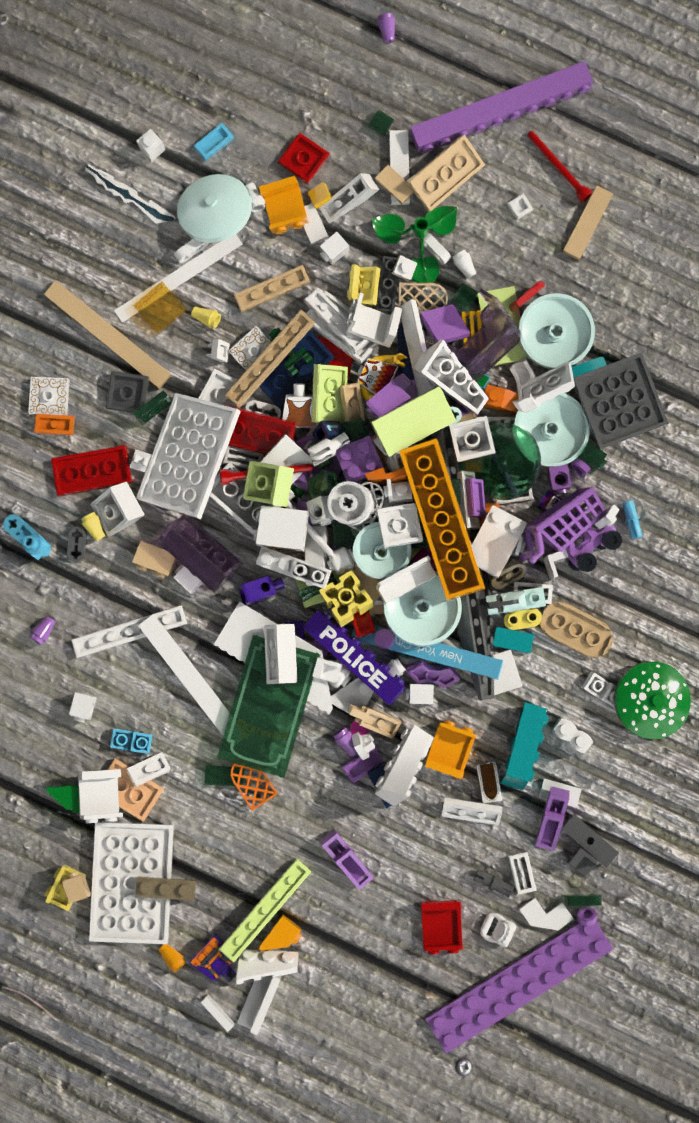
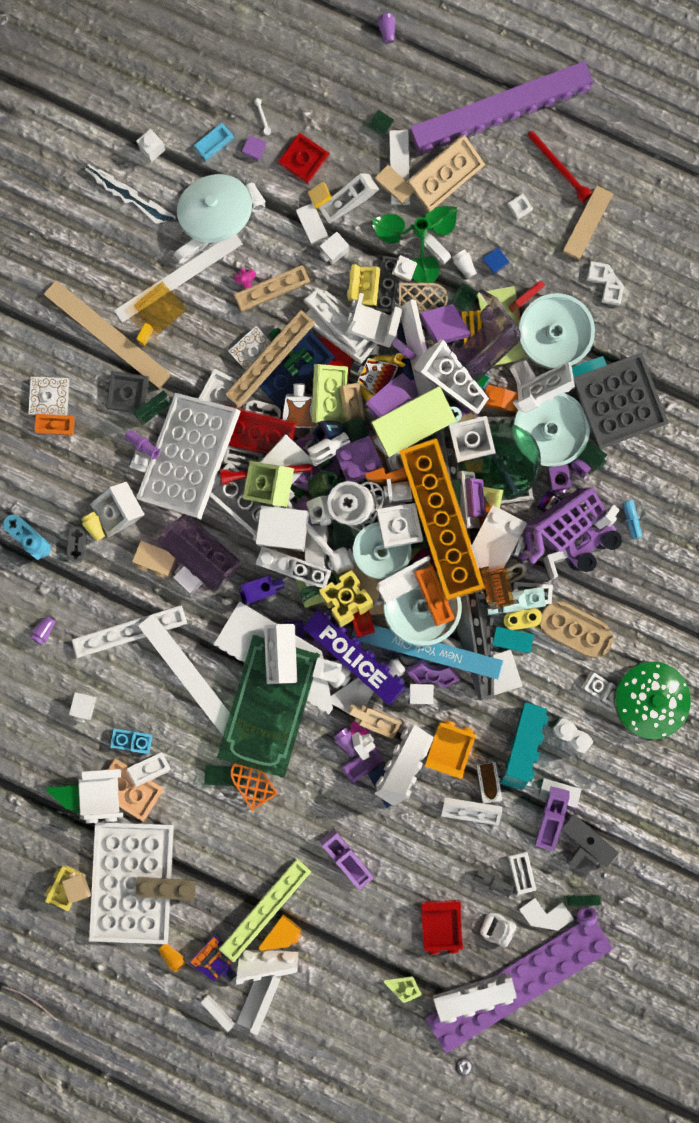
(91, 470): red tile -> none
(142, 444): none -> medium lavender pin
(144, 334): none -> yellow tile
(206, 316): light yellow cone -> none
(219, 350): white tile -> none
(244, 277): none -> dark pink piece
(254, 147): none -> medium lavender tile
(267, 131): none -> white hinge
(284, 205): light orange panel -> none
(384, 638): medium lavender tile -> none
(404, 349): none -> medium lavender tile
(404, 988): none -> yellowish green piece
(434, 595): none -> orange tile
(475, 997): none -> white wedge
(493, 496): none -> yellowish green tile
(496, 260): none -> blue tile
(497, 587): none -> clear orange panel
(604, 274): none -> white tile

